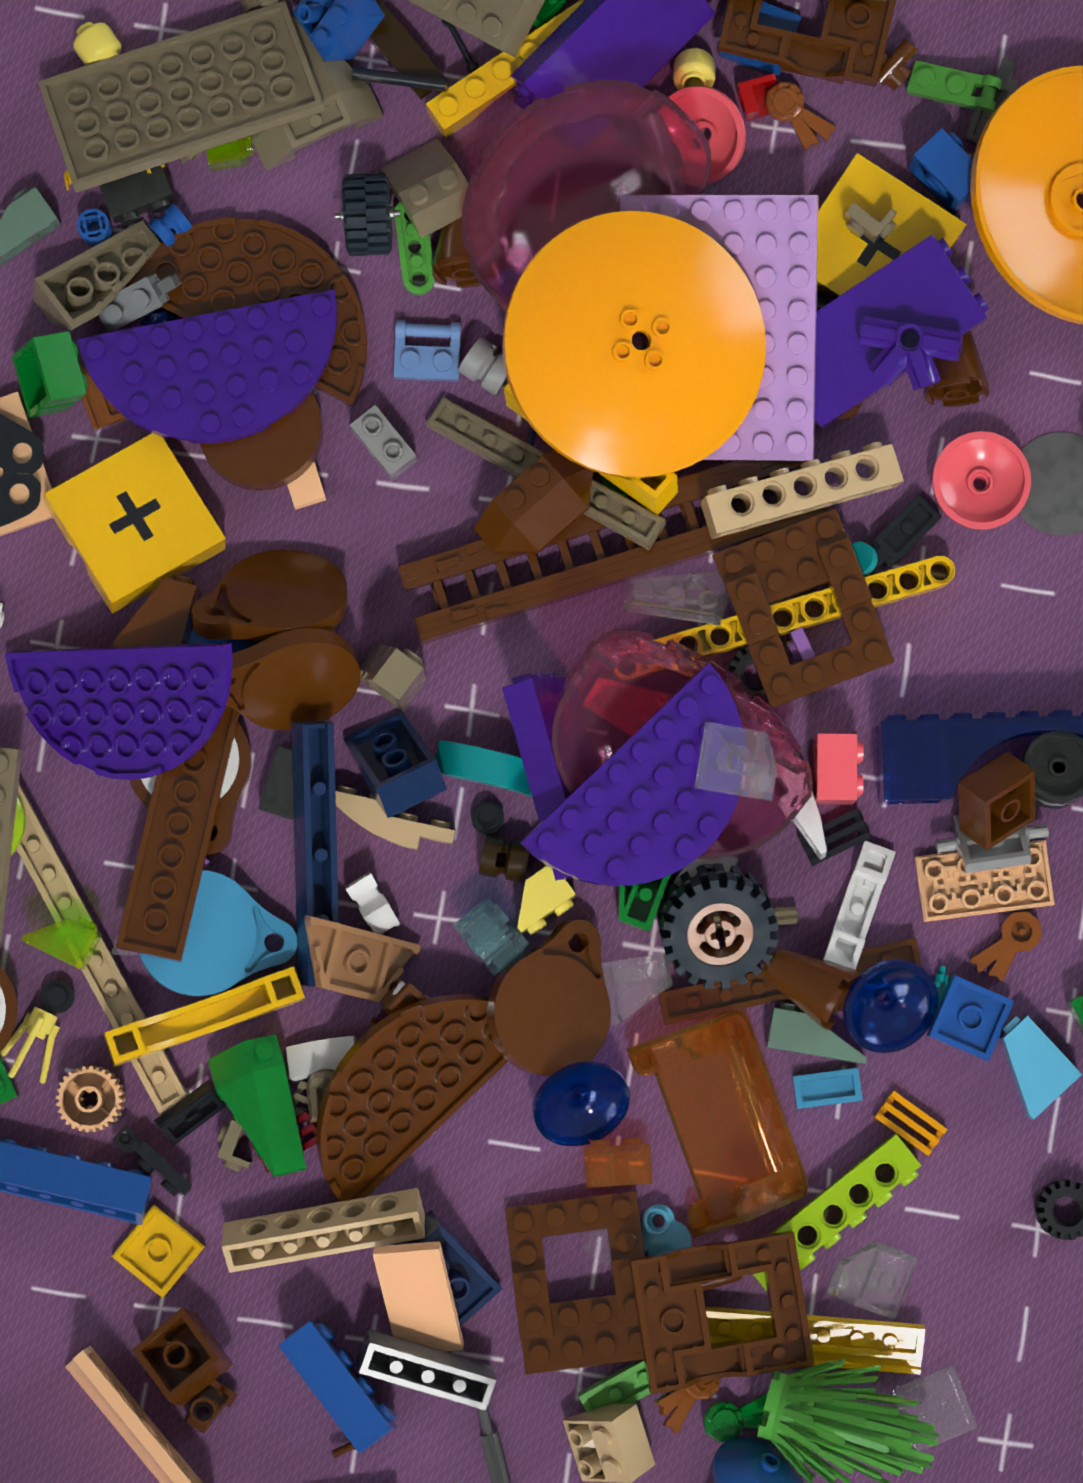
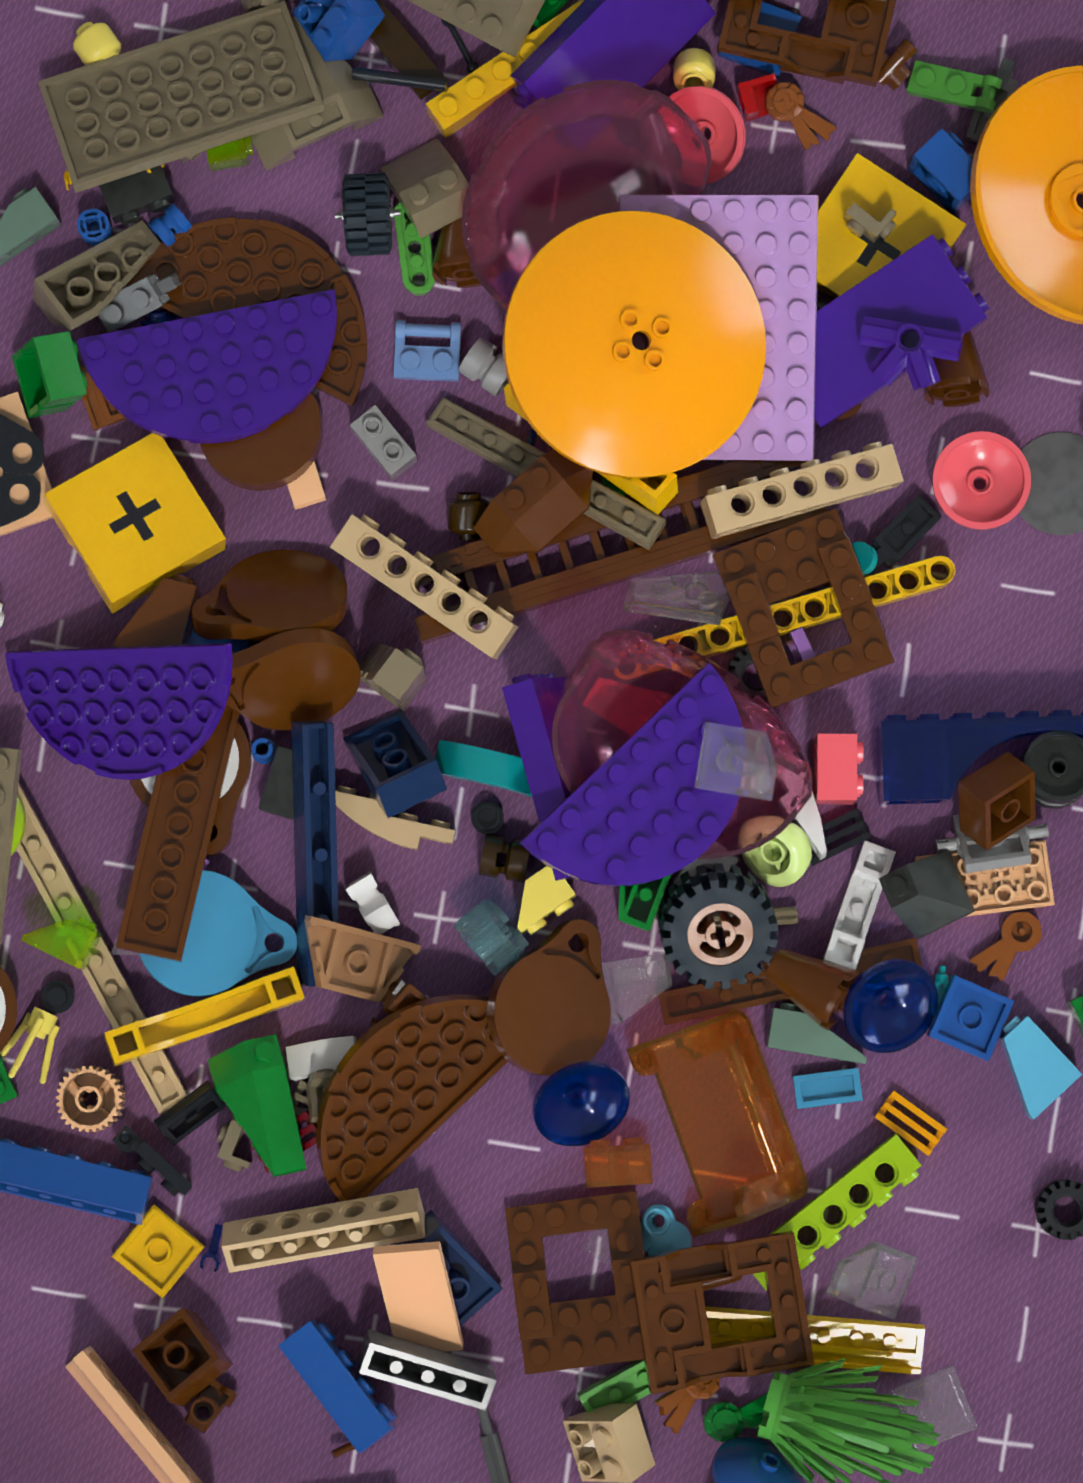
(213, 1248): none -> clear blue hand
(269, 756): none -> blue pin
(351, 545): none -> tan brick
(464, 513): none -> dark brown head
(782, 858): none -> yellowish green hat
(927, 894): none -> pearl dark grey slope

